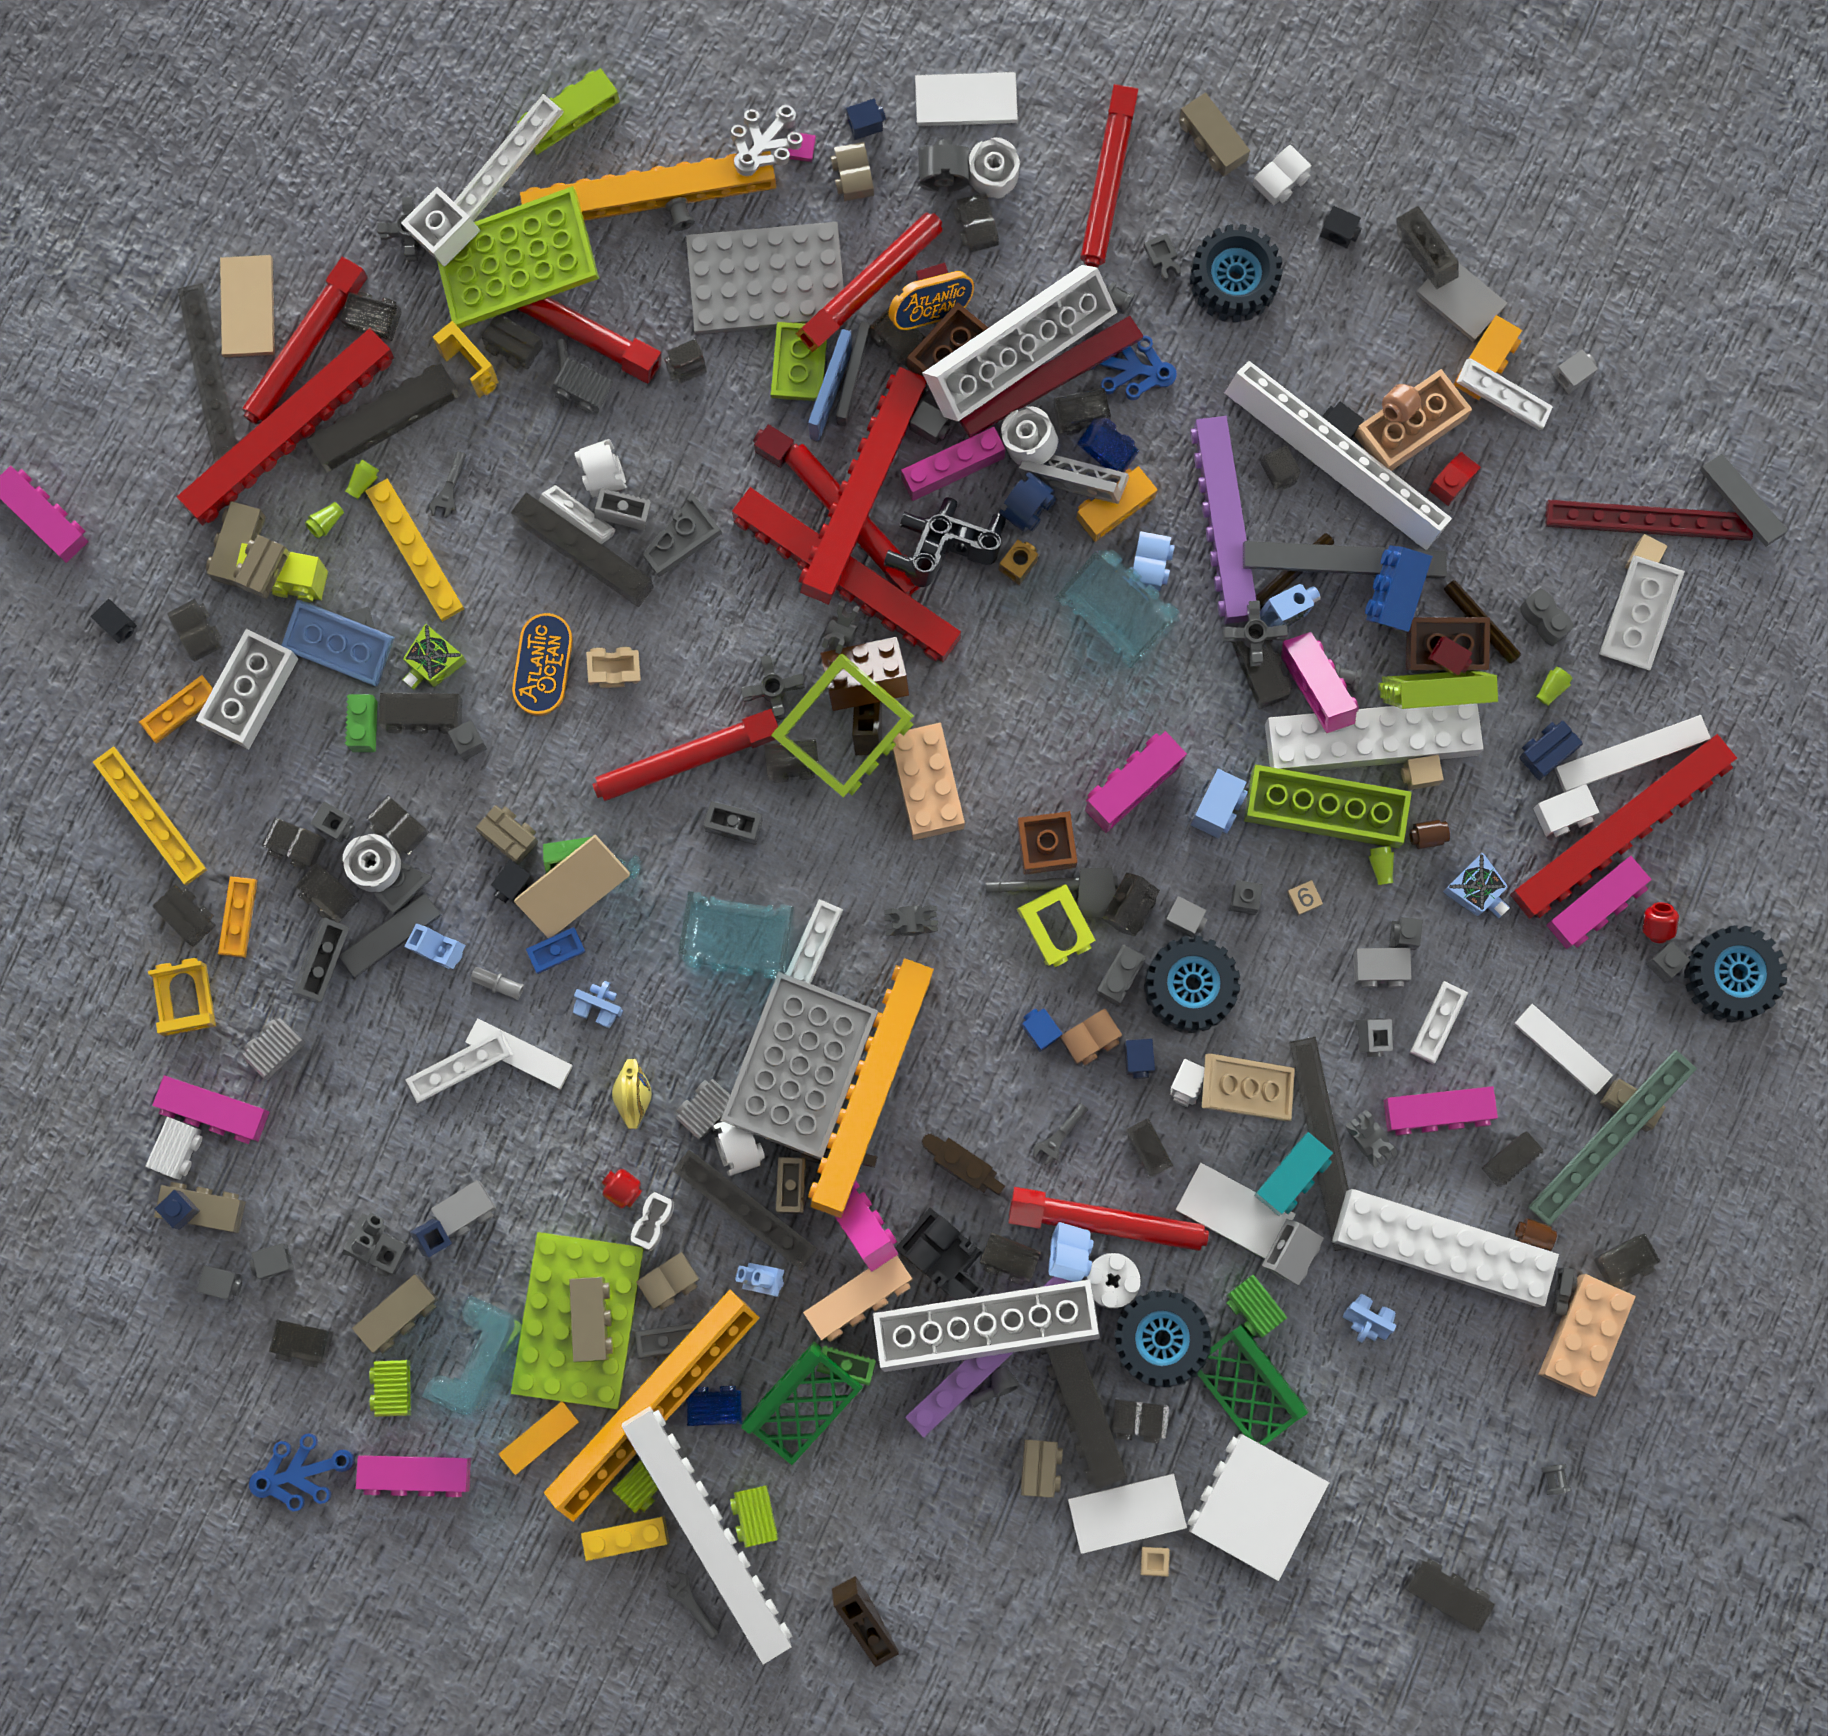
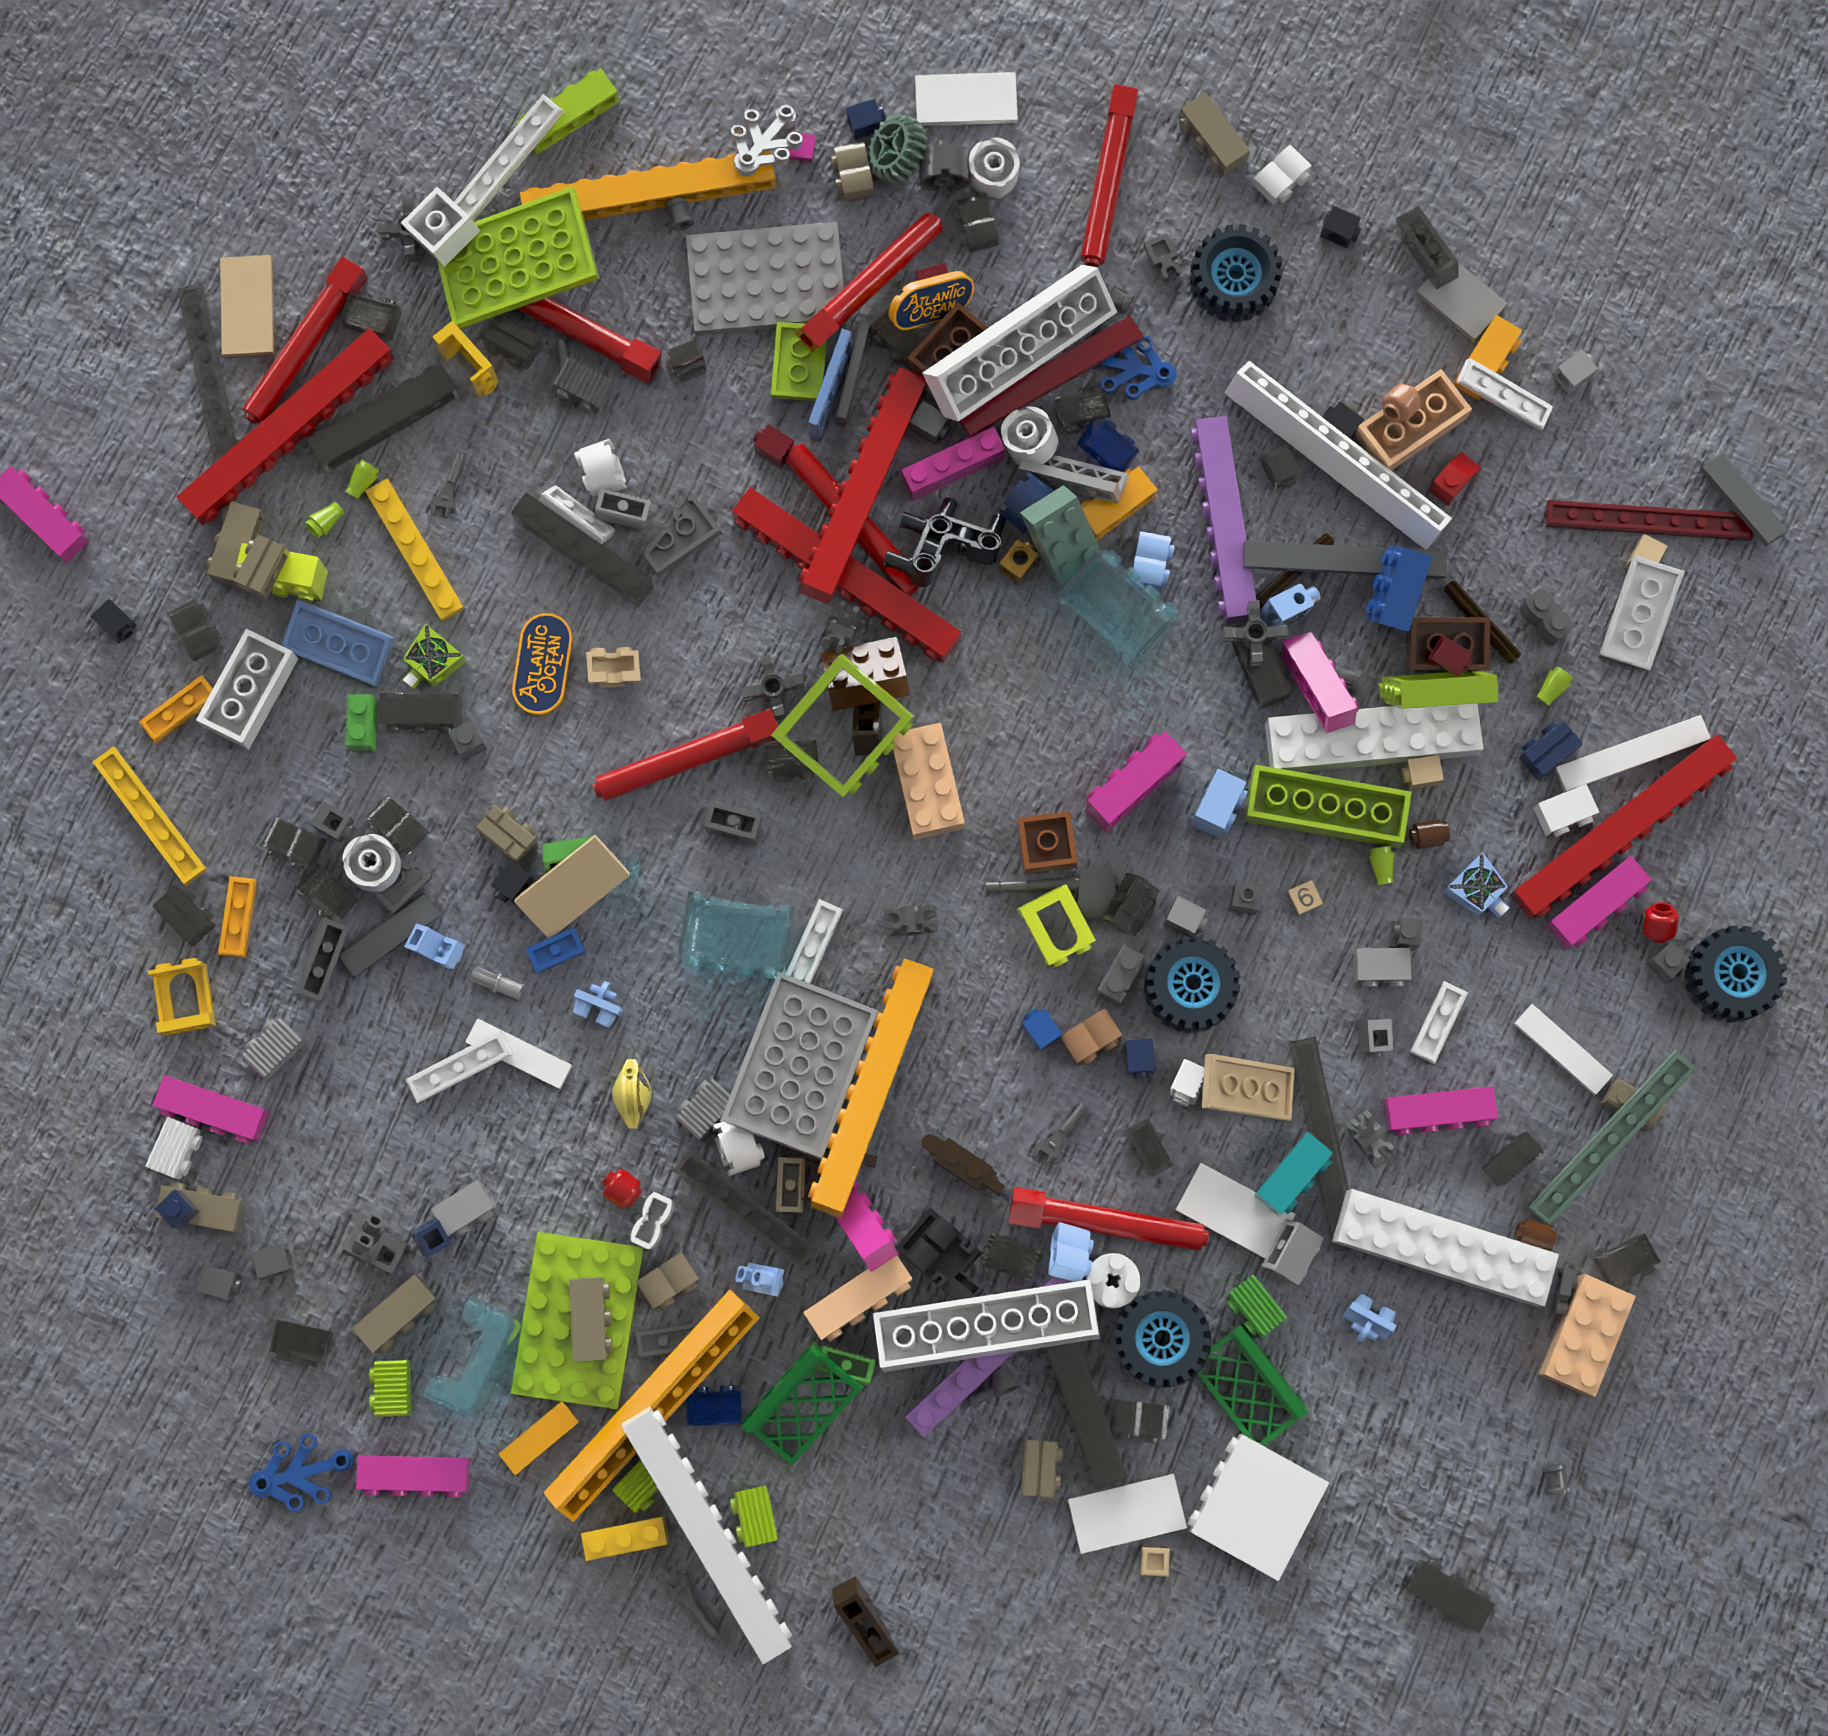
(897, 148): none -> sand green gear
(1060, 533): none -> sand green brick

